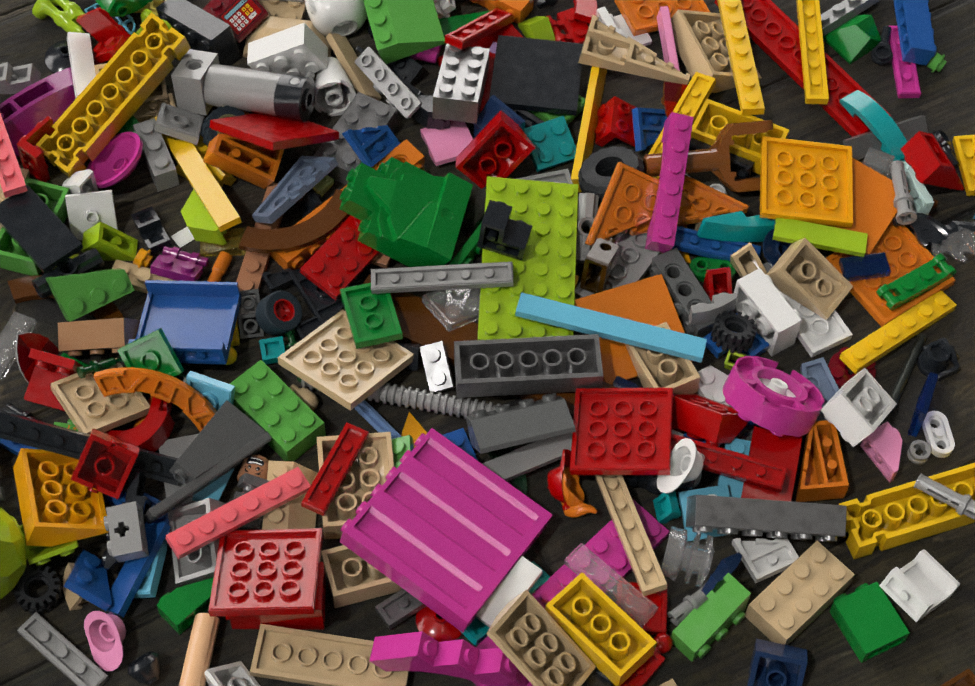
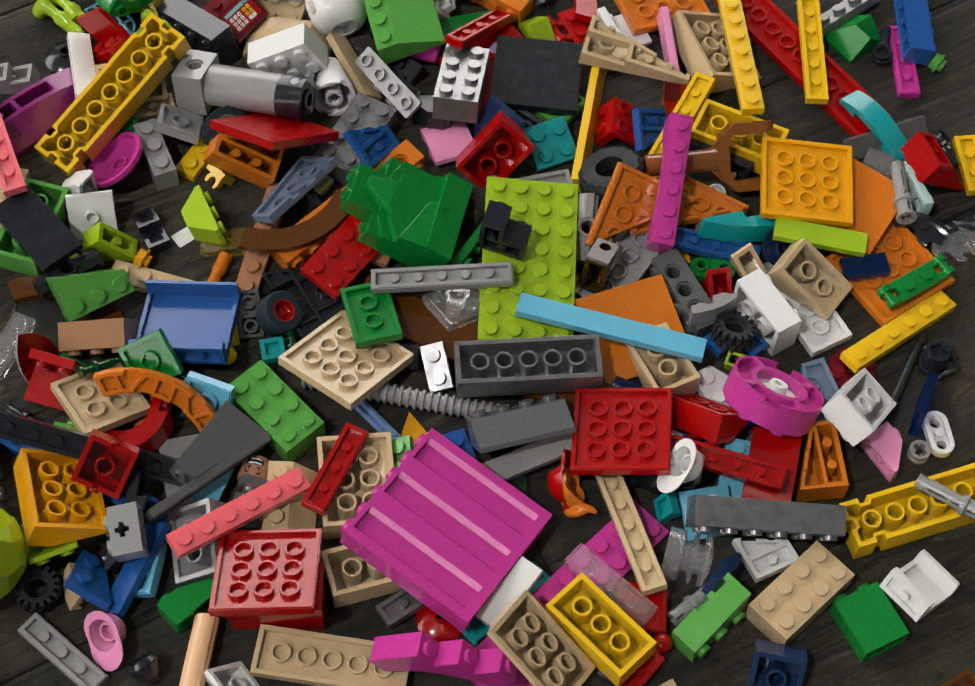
(31, 154): red bracket -> none
(179, 264): magenta plate -> none
(203, 182): yellow tile -> none
(306, 396): tan cylinder -> none

